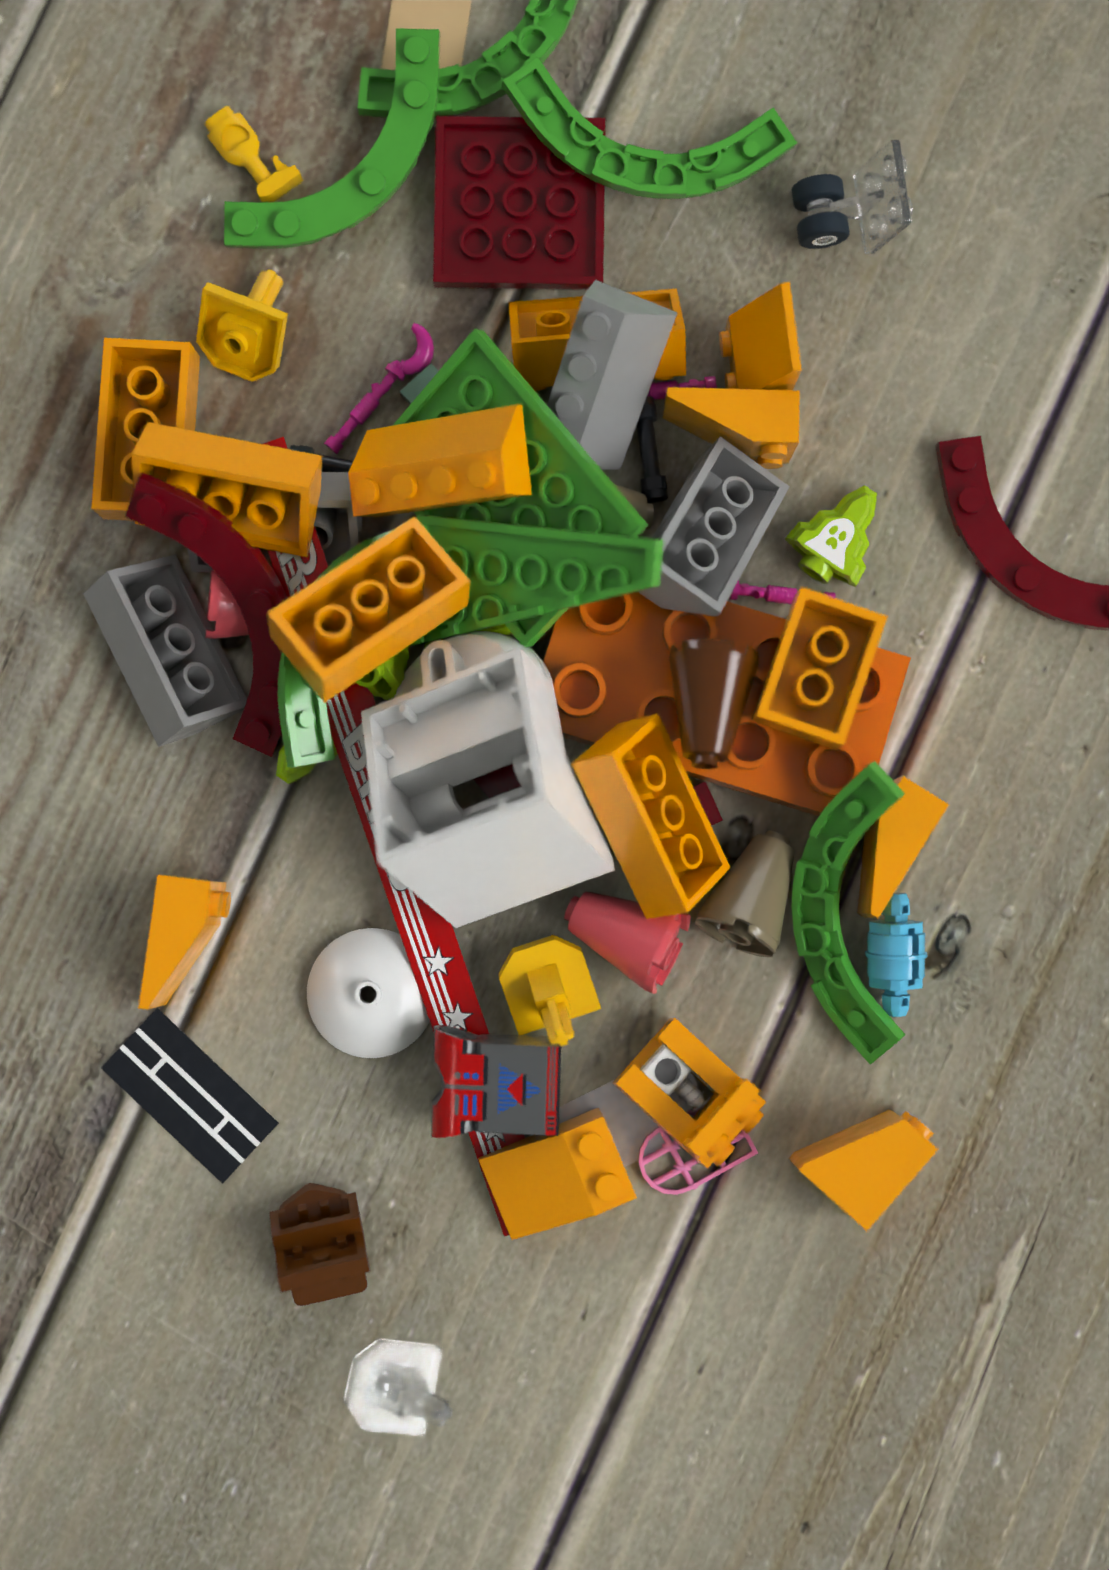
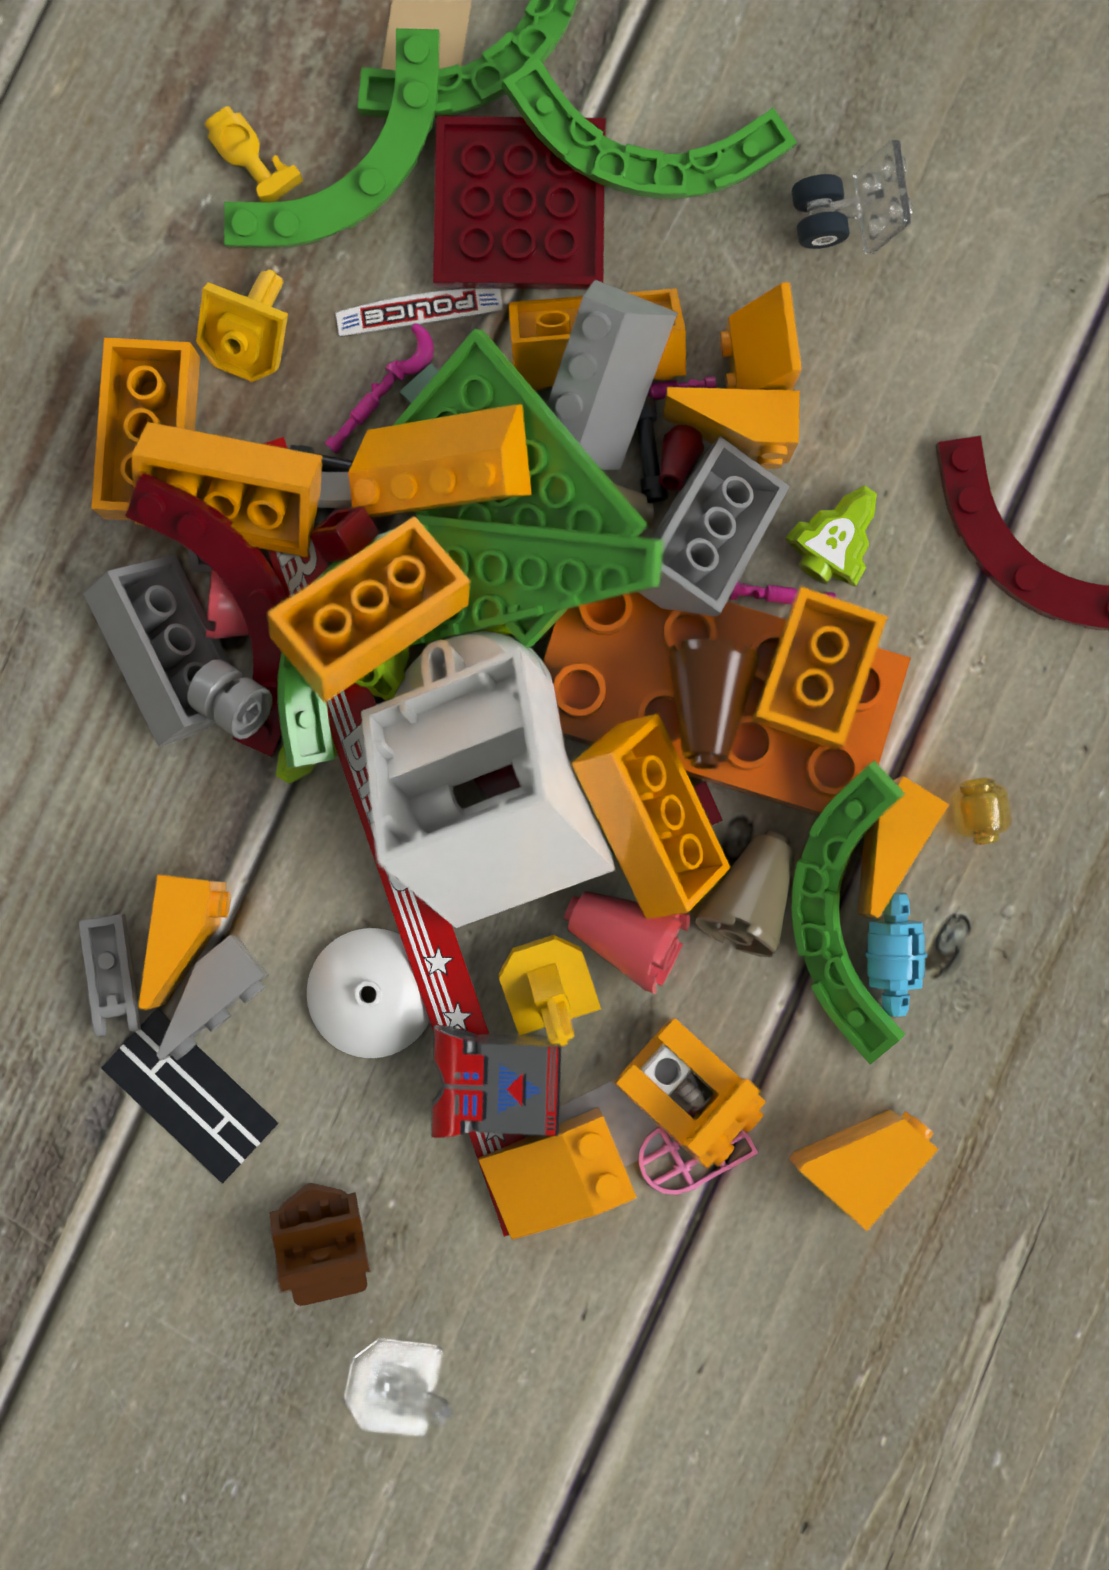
(109, 971): none -> light grey hinge
(214, 985): none -> light grey slope
(229, 698): none -> light grey wheel
(344, 534): none -> dark red slope
(418, 309): none -> sticker
(680, 453): none -> dark red cone
(981, 810): none -> clear yellow head

